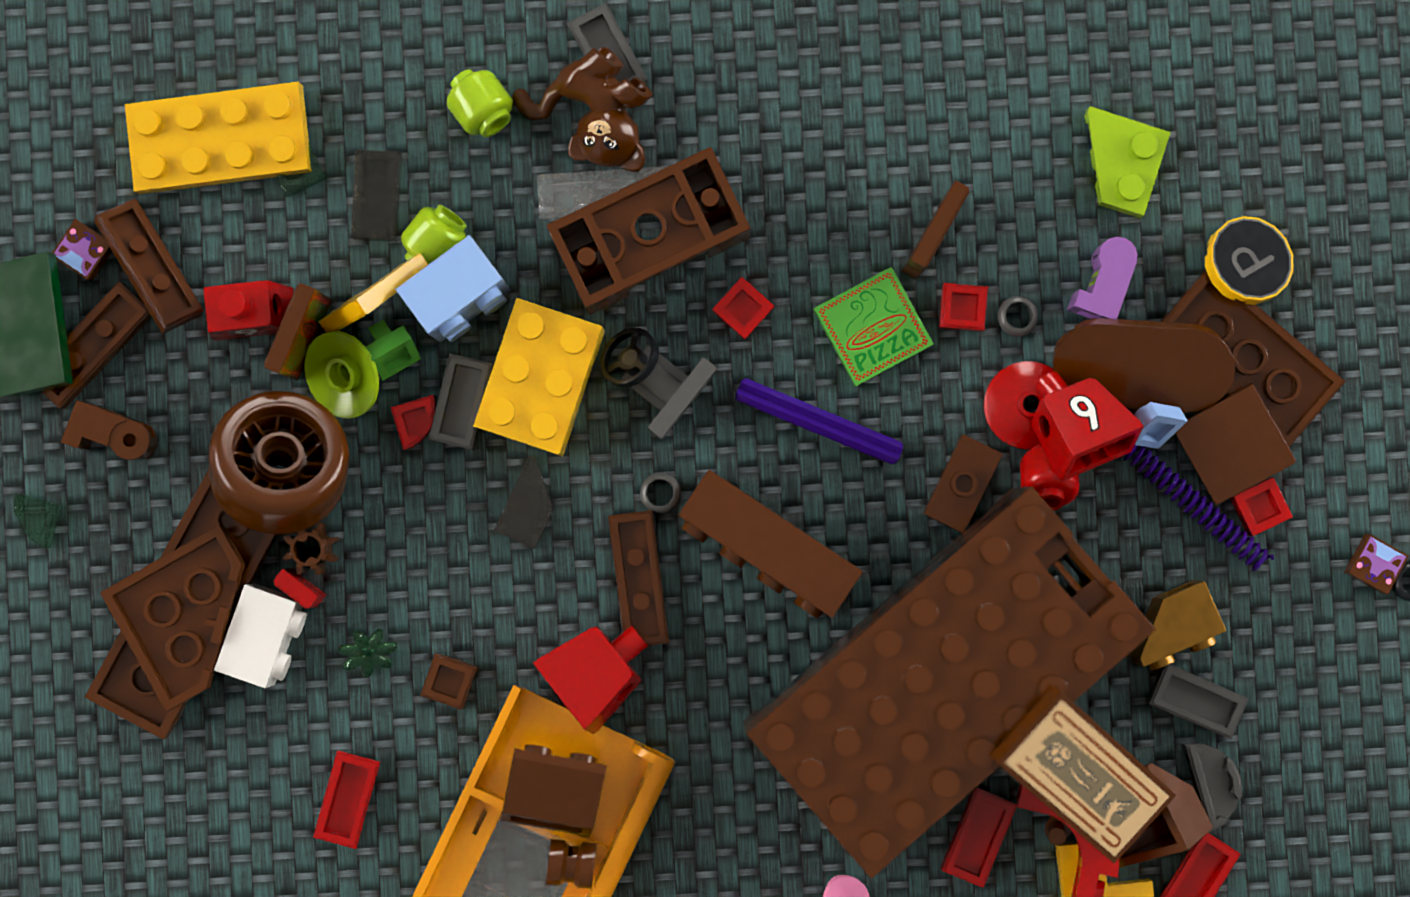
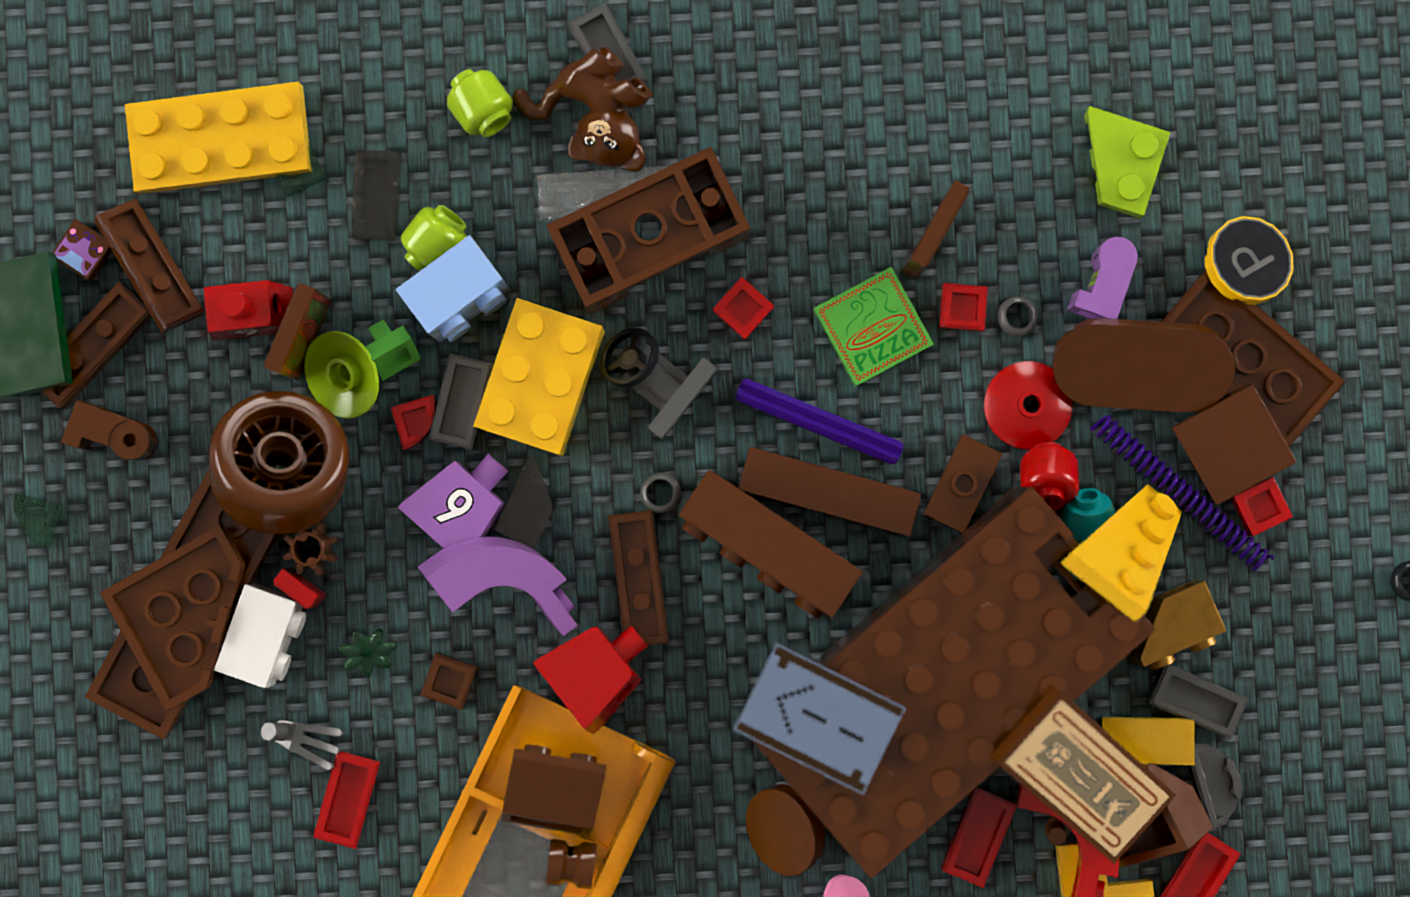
(292, 736): none -> dark grey piece
(373, 296): yellow tile -> none
(457, 502): none -> medium lavender torso
(490, 562): none -> medium lavender arch
(784, 830): none -> reddish brown tile
(819, 718): none -> sand blue tile
(829, 491): none -> reddish brown tile
(1082, 425): red torso -> none
(1087, 513): none -> teal cone
(1128, 551): none -> yellow wing
(1154, 739): none -> yellow tile
(1159, 423): light blue plate -> none
(1376, 564): tile -> none

